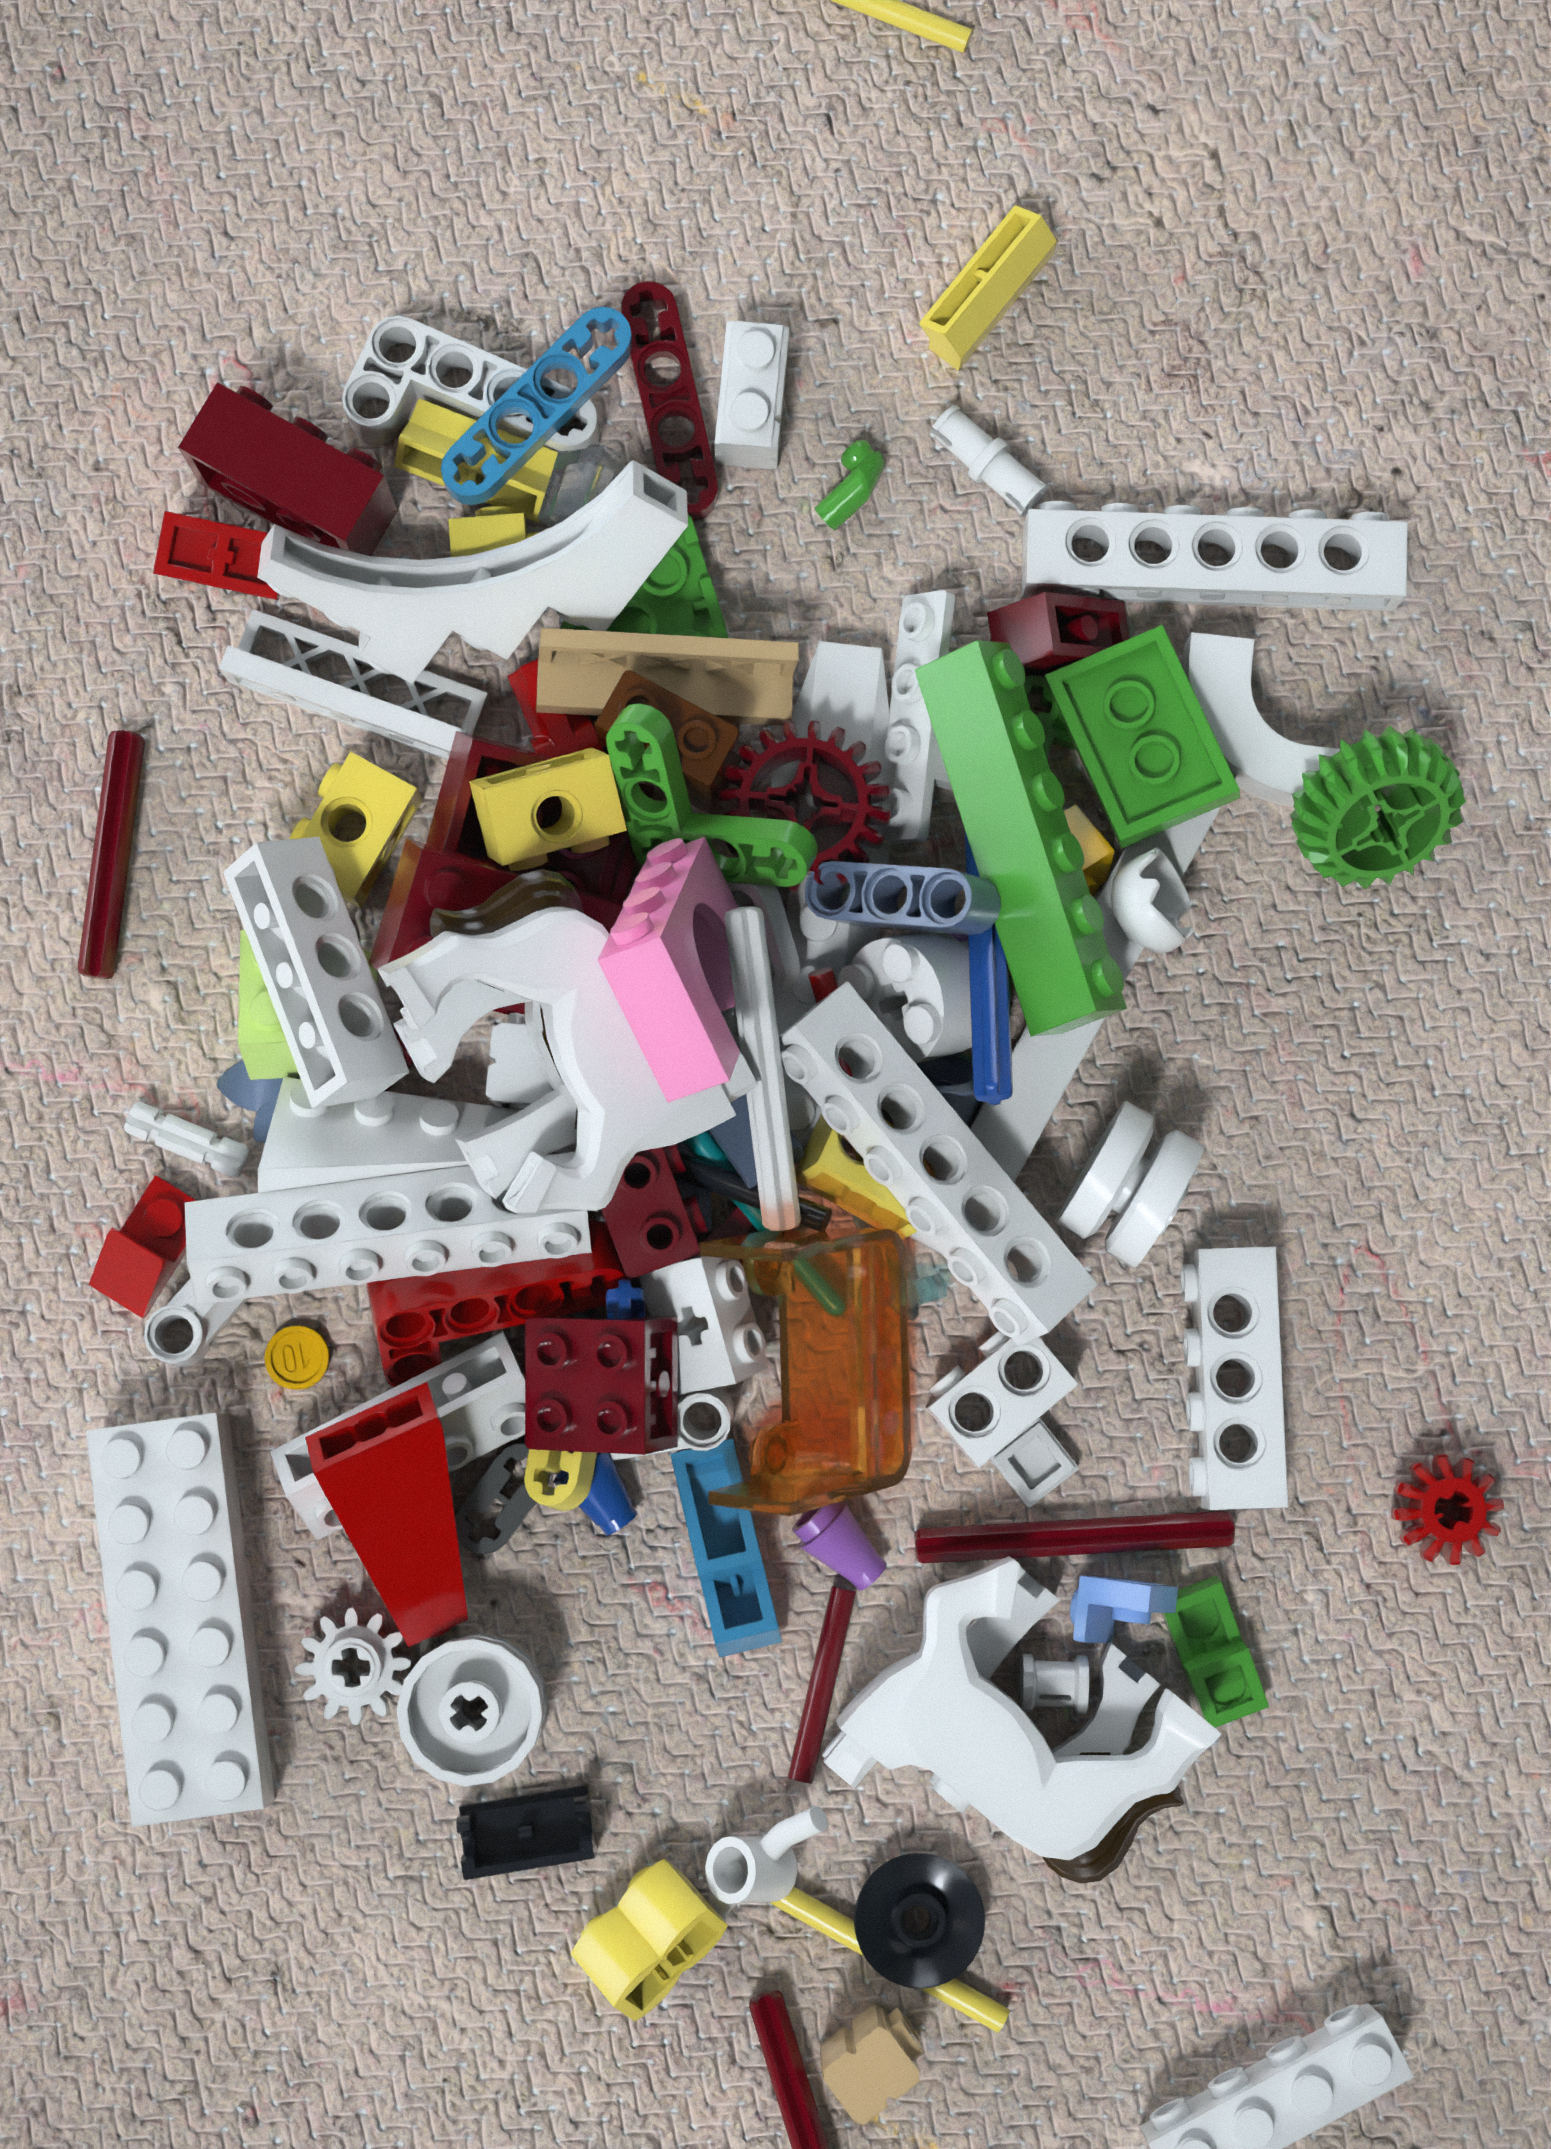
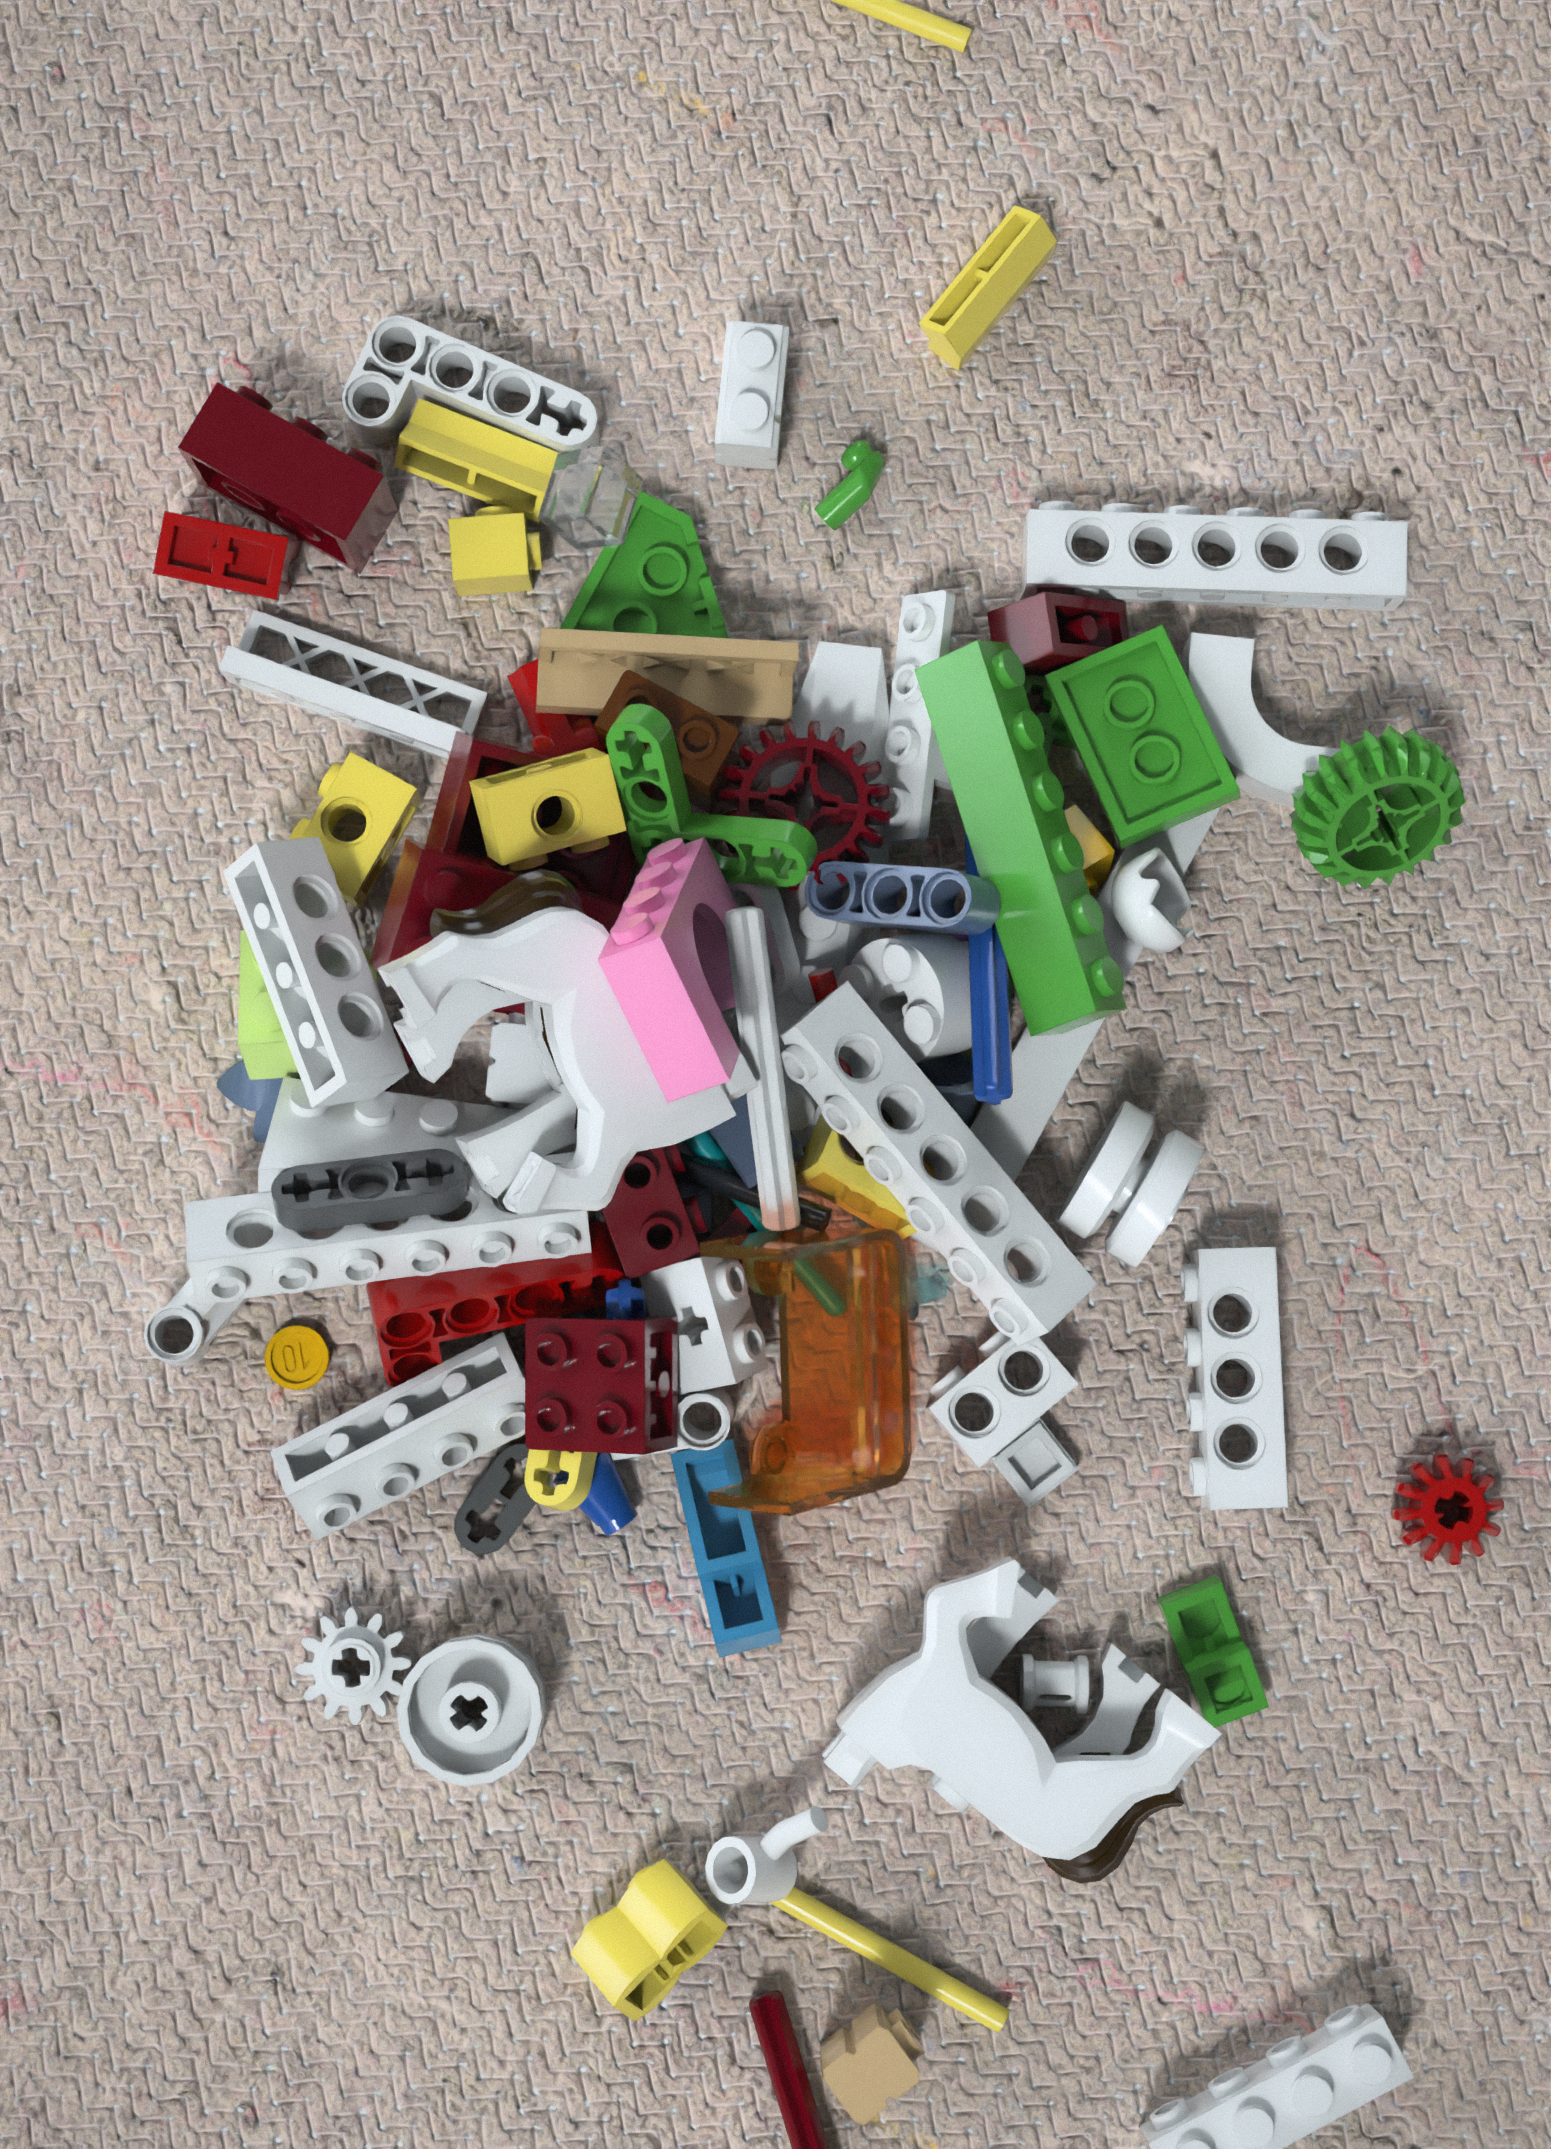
(111, 855): dark red axle -> none
(145, 1250): red slope -> none
(180, 1619): white brick -> none
(186, 1139): white axle -> none
(327, 1213): none -> dark grey beam
(395, 1501): red slope -> none
(491, 598): white arch -> none
(526, 1832): black hinge -> none
(529, 399): dark azure beam -> none
(669, 401): dark red beam -> none
(821, 1684): dark red bar -> none
(840, 1543): medium lavender cone -> none
(948, 1940): black dish -> none
(988, 460): white pin -> none
(1074, 1537): dark red axle -> none
(1107, 1599): light blue bracket -> none

